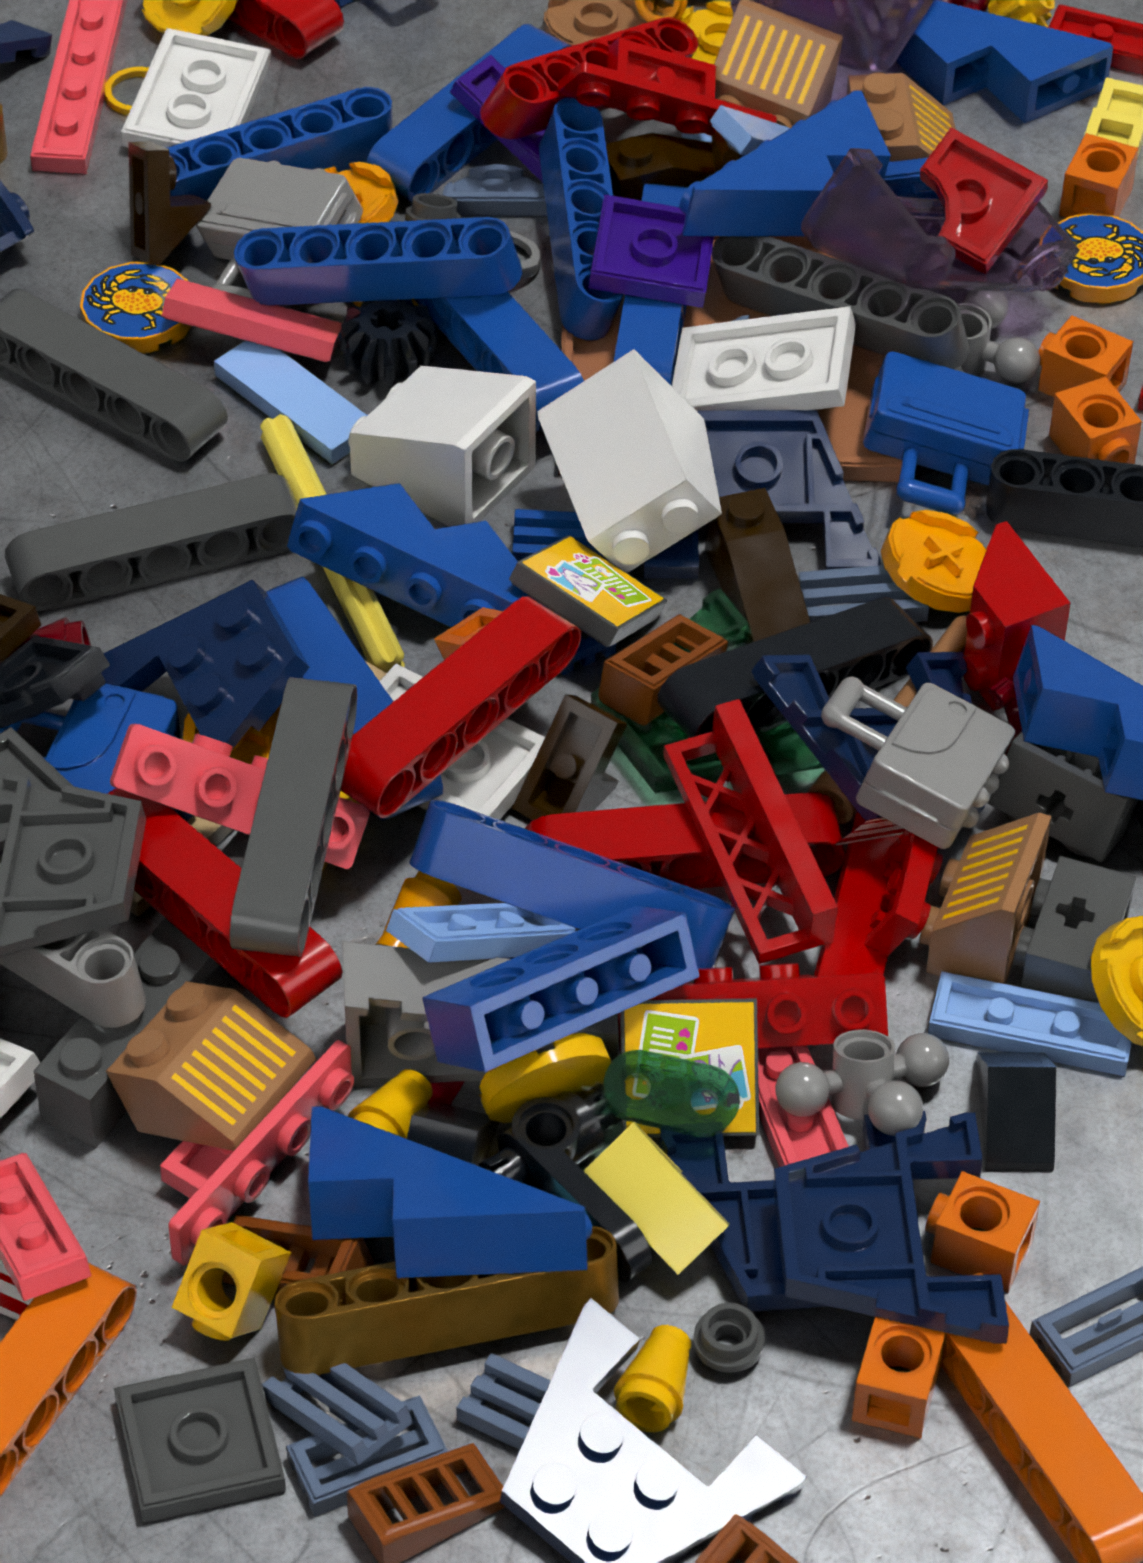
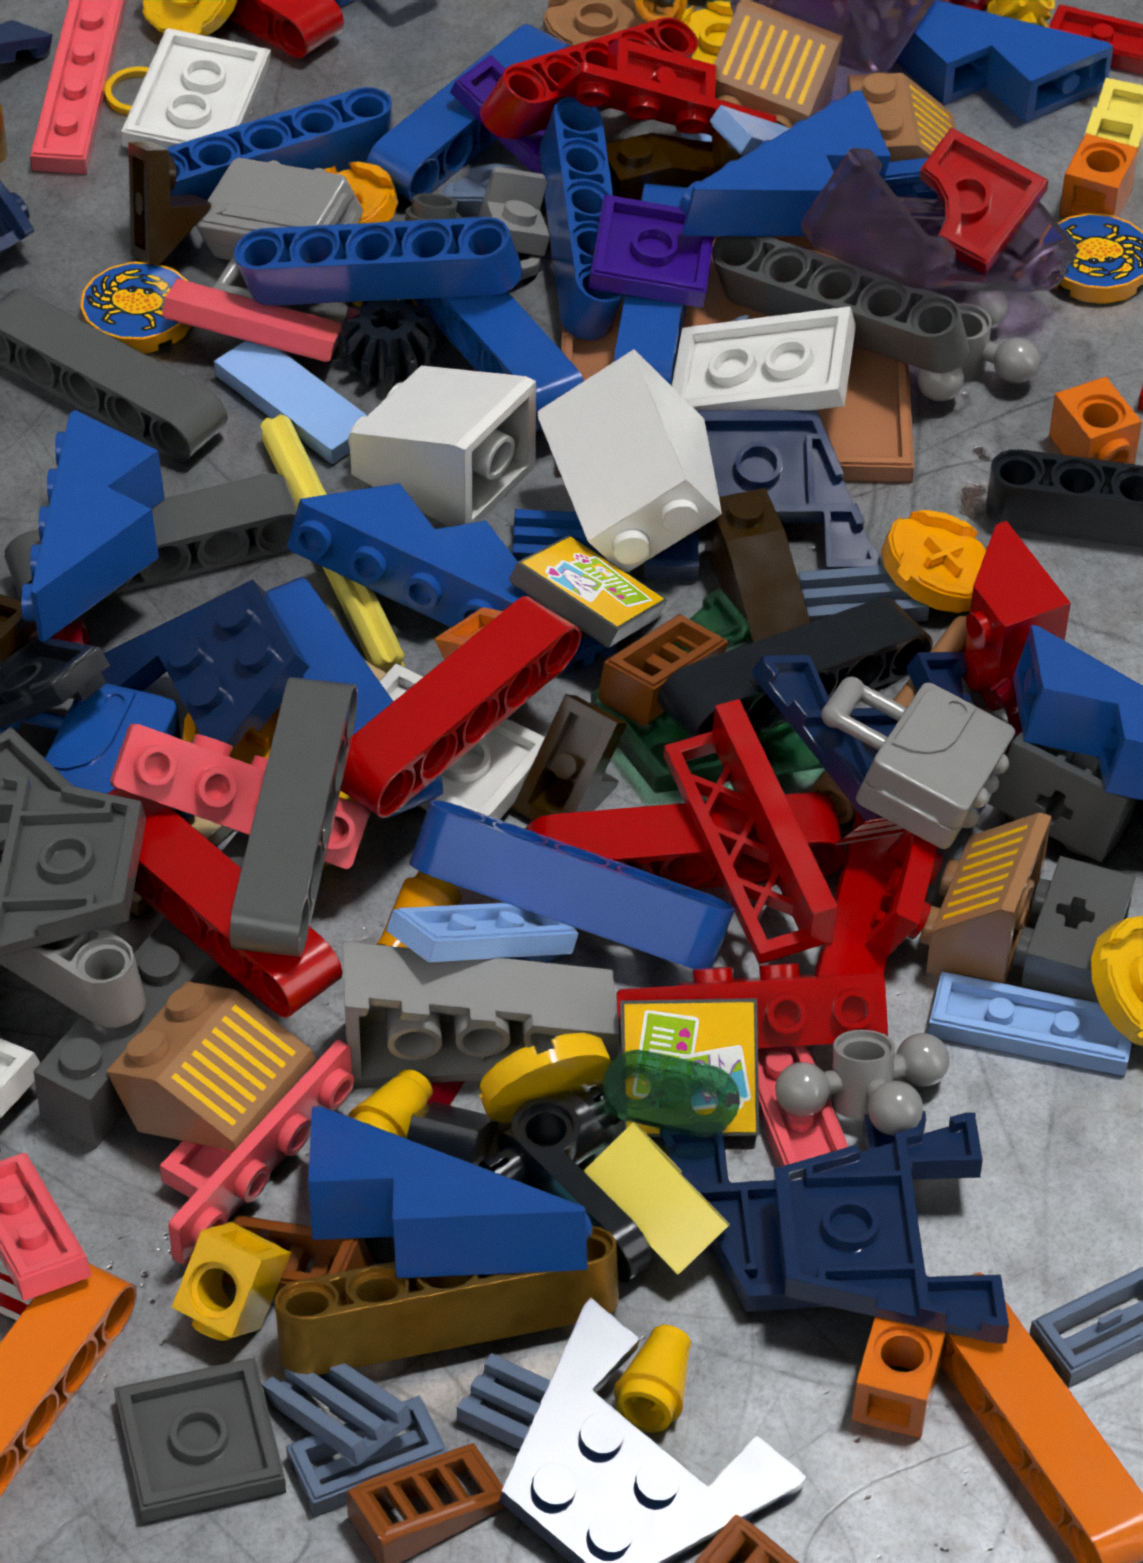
(95, 523): none -> blue slope
(516, 200): none -> light grey bracket
(560, 988): blue brick -> none
(733, 1322): dark grey plate -> none
(942, 423): blue piece -> none
(981, 1204): orange brick -> none
(1017, 1110): black slope -> none
(1082, 354): orange brick -> none

